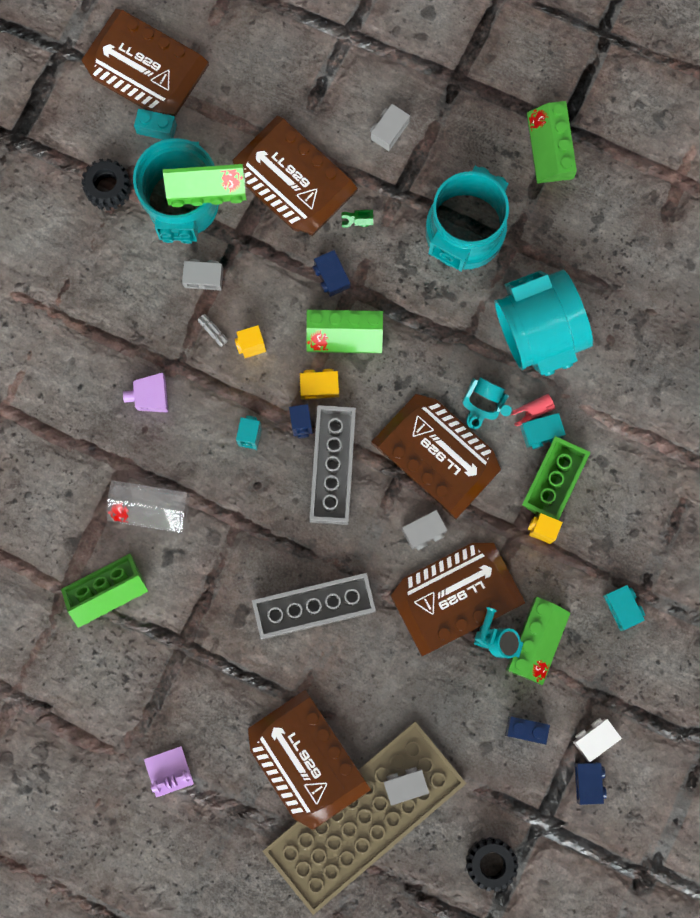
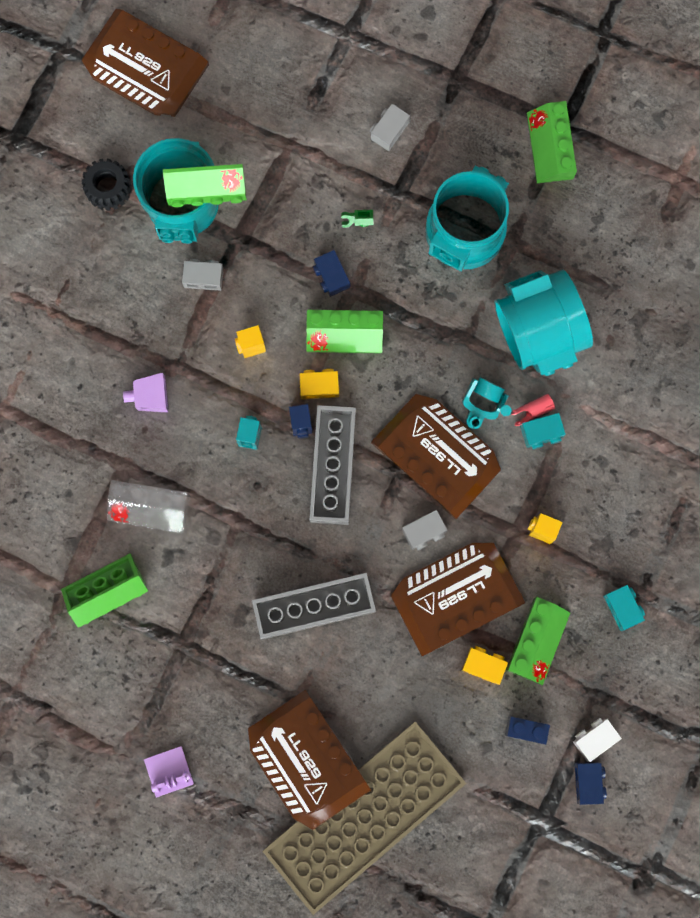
(155, 124): teal brick -> none
(212, 329): light grey axle -> none
(294, 177): reddish brown slope -> none
(405, 786): light grey brick -> none
(484, 665): none -> yellow brick
(499, 641): teal piece -> none
(508, 870): black tyre -> none
(556, 478): bright green slope -> none

